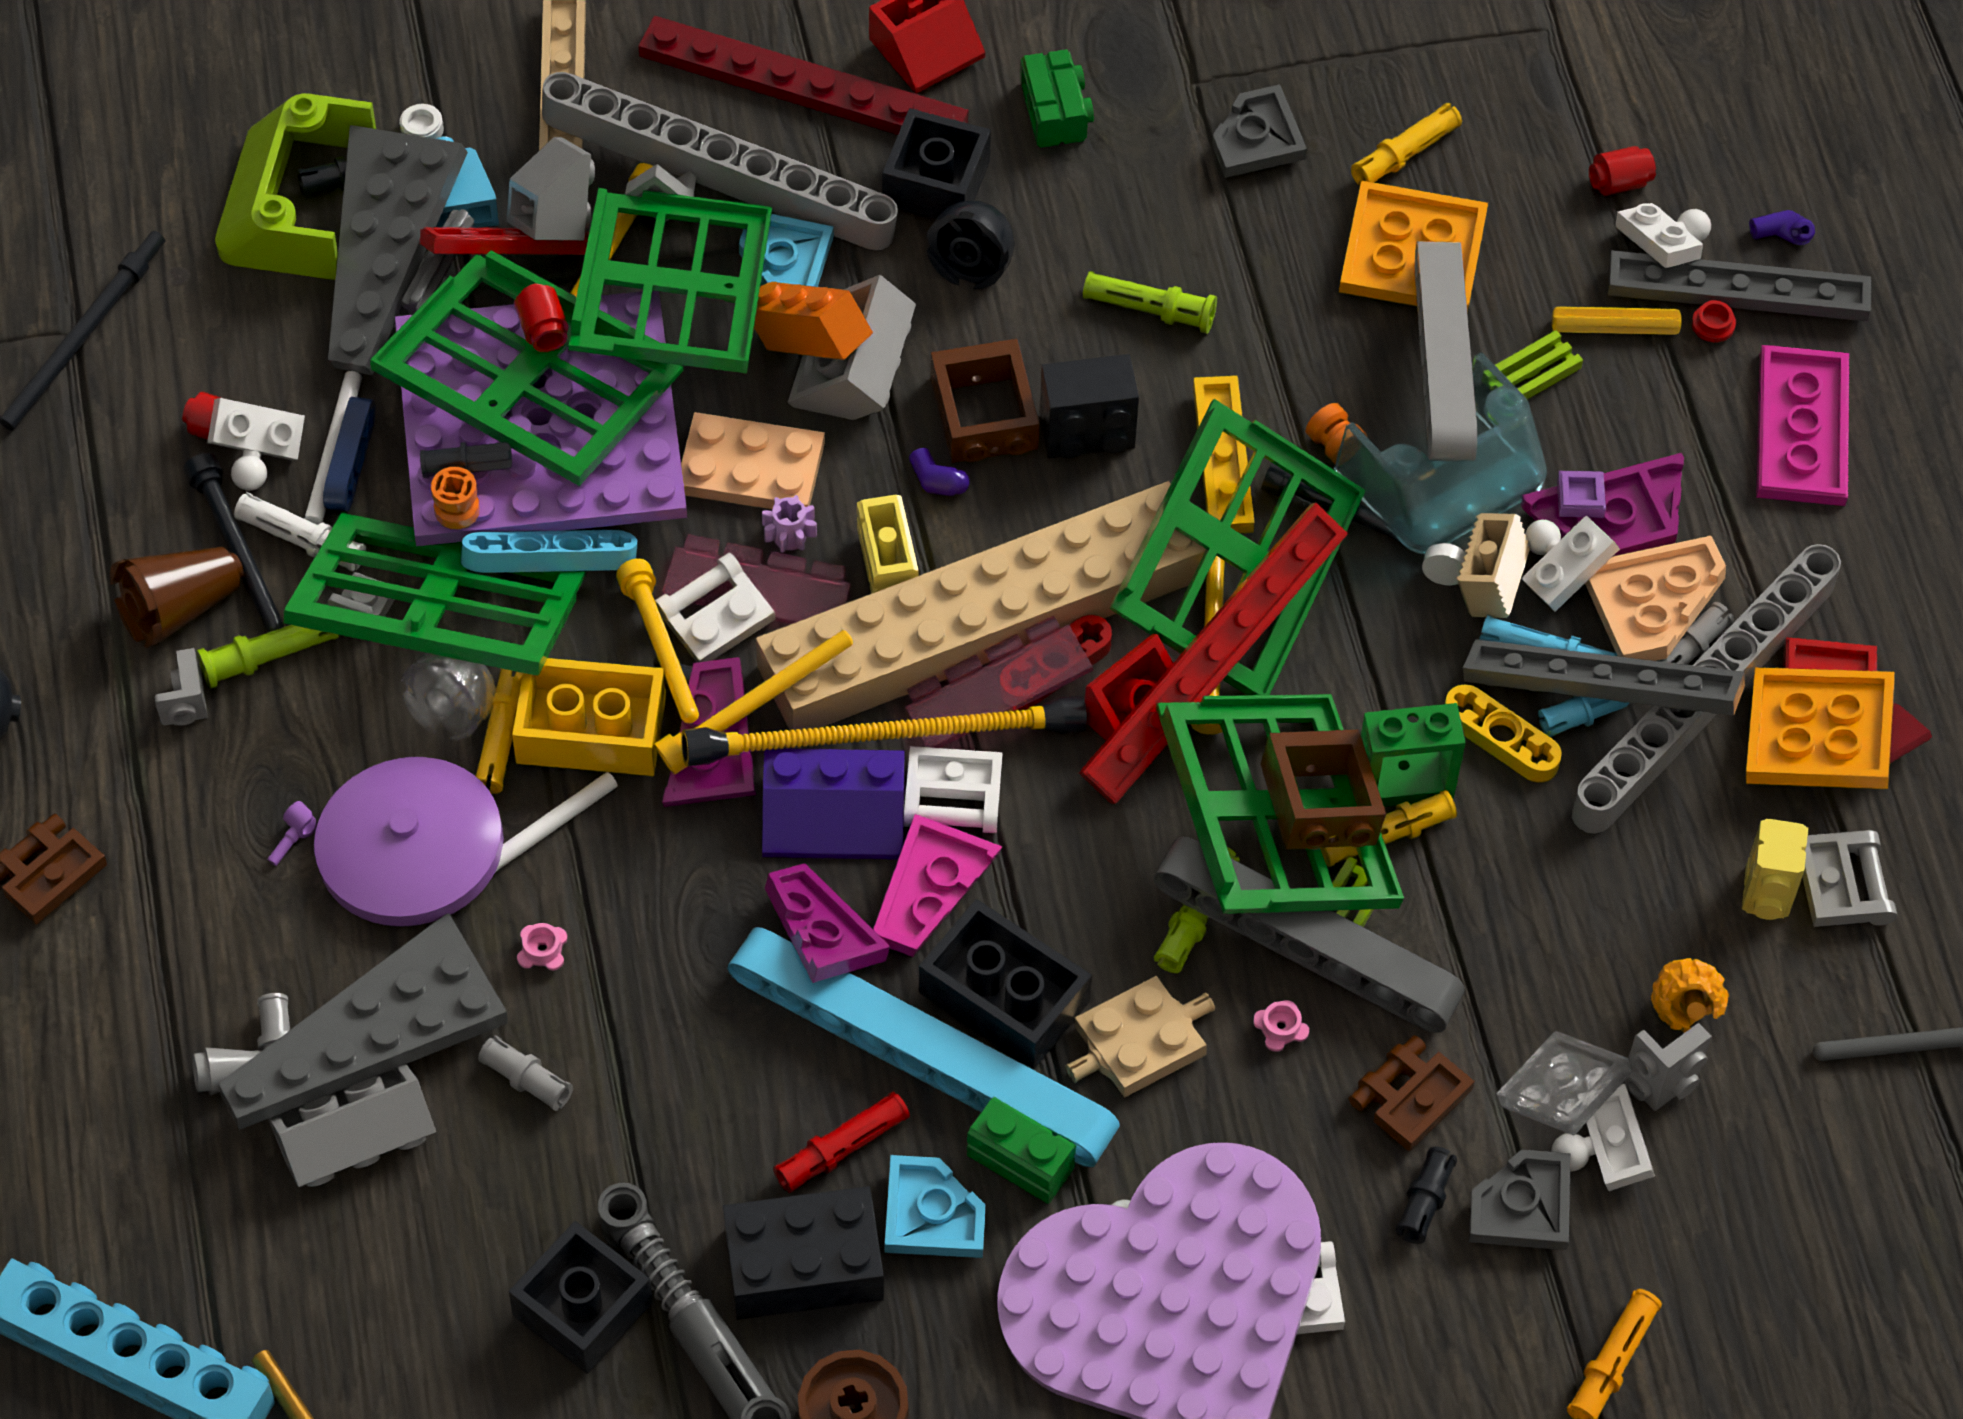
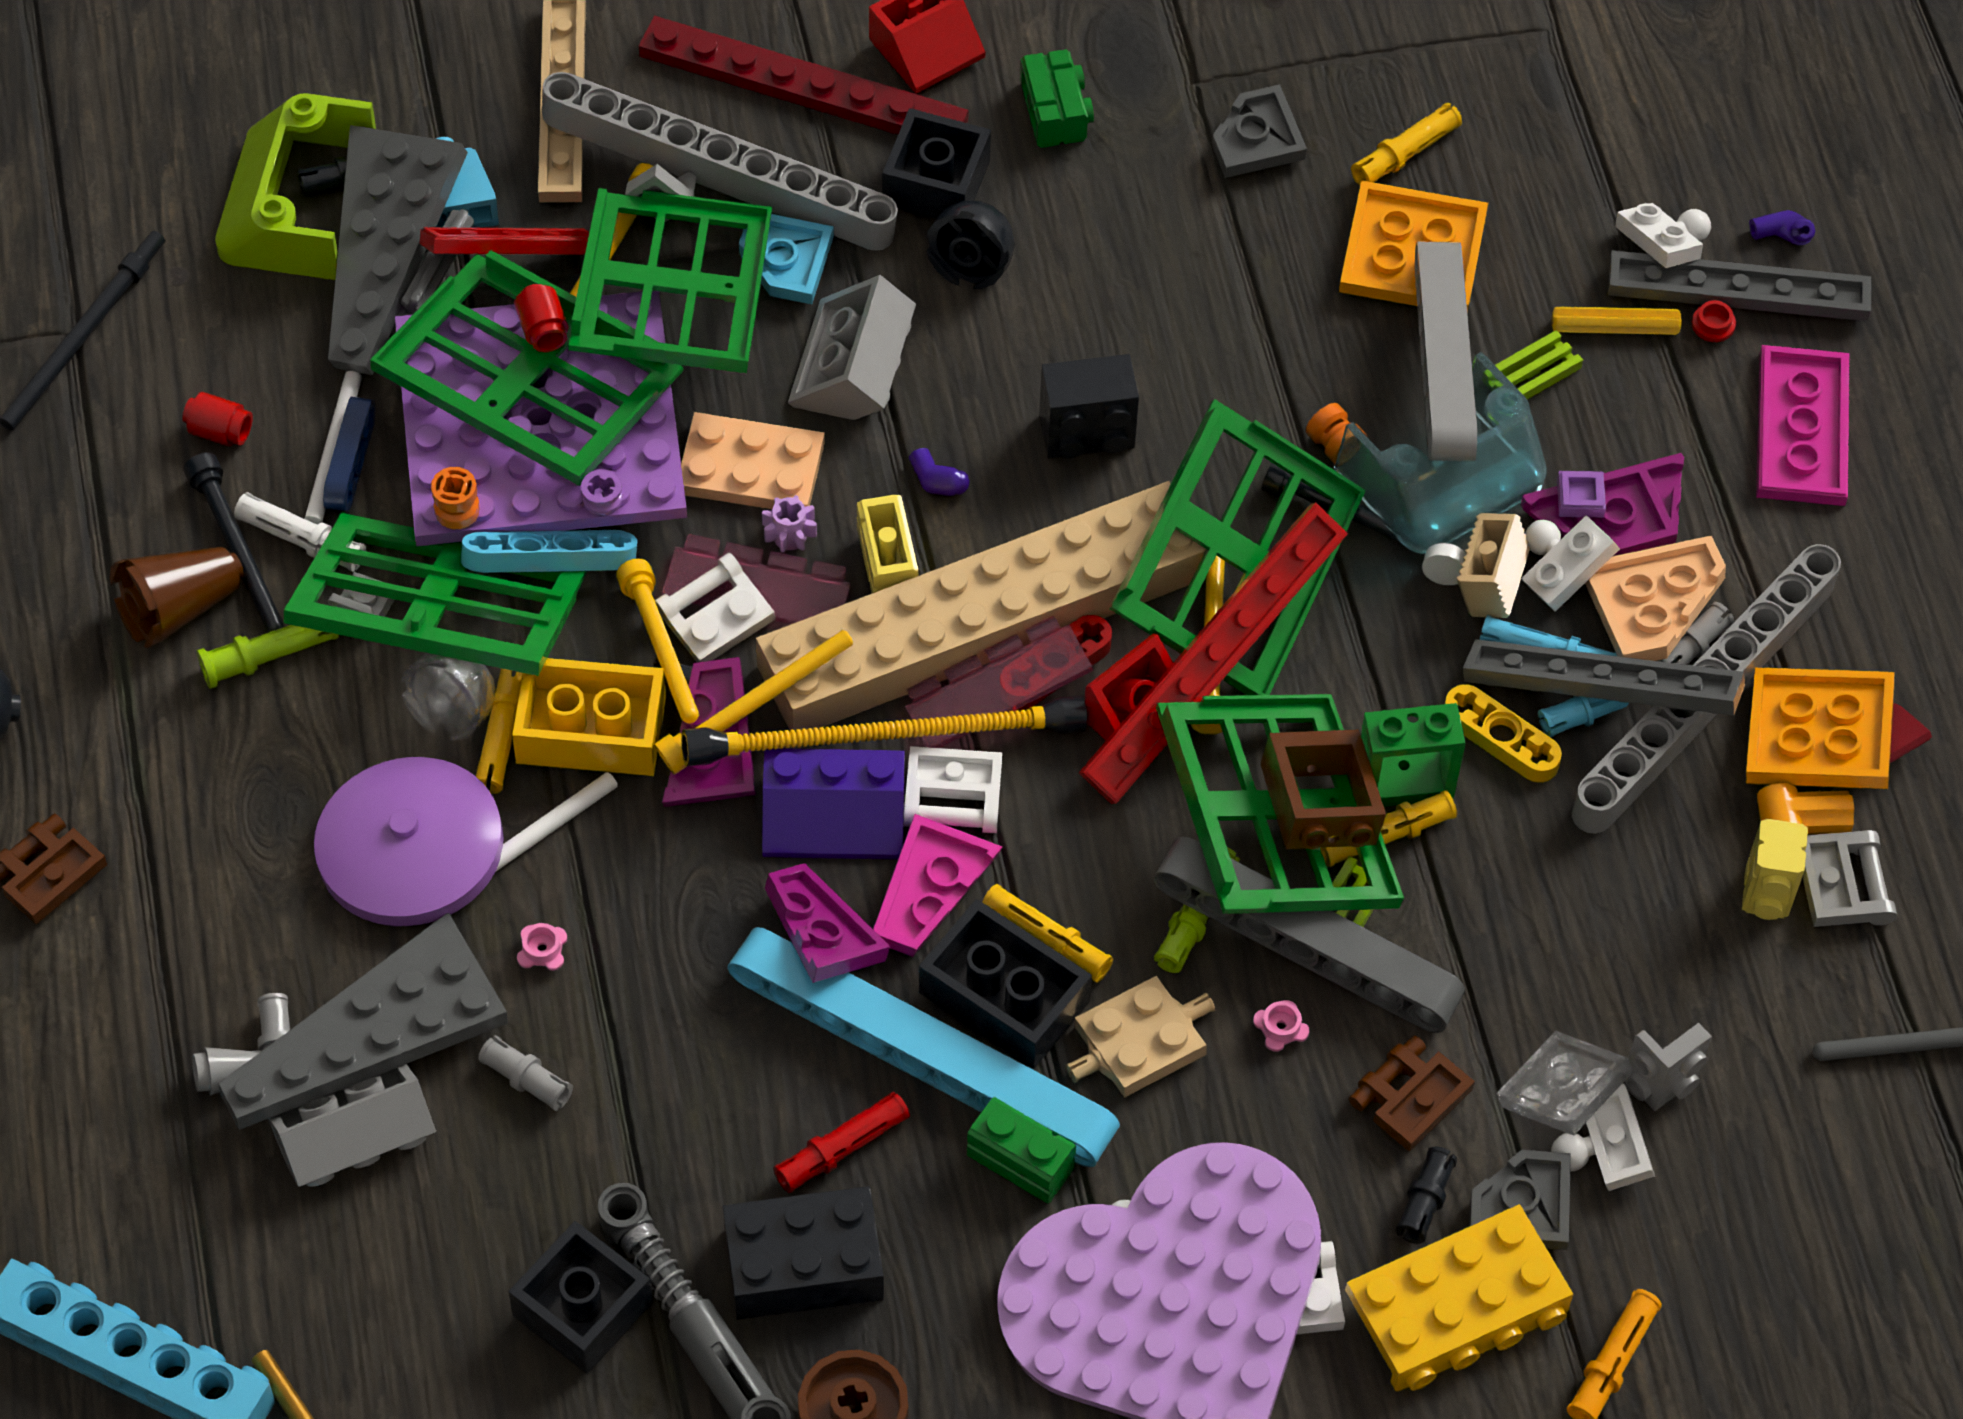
(188, 698): light grey bracket -> none
(256, 432): white plate -> none
(302, 826): medium lavender hand -> none
(422, 121): white tile -> none
(473, 458): black axle -> none
(552, 193): light grey slope -> none
(606, 481): none -> medium lavender bush
(810, 320): orange brick -> none
(931, 1210): medium azure plate -> none
(979, 366): reddish brown window -> none
(1062, 940): none -> yellow pin
(1174, 304): lime pin -> none
(1229, 455): yellow plate -> none
(1461, 1298): none -> yellow bracket
(1622, 170): red brick -> none
(1688, 993): light orange piece -> none
(1817, 810): none -> light orange piece
(1828, 655): red tile -> none

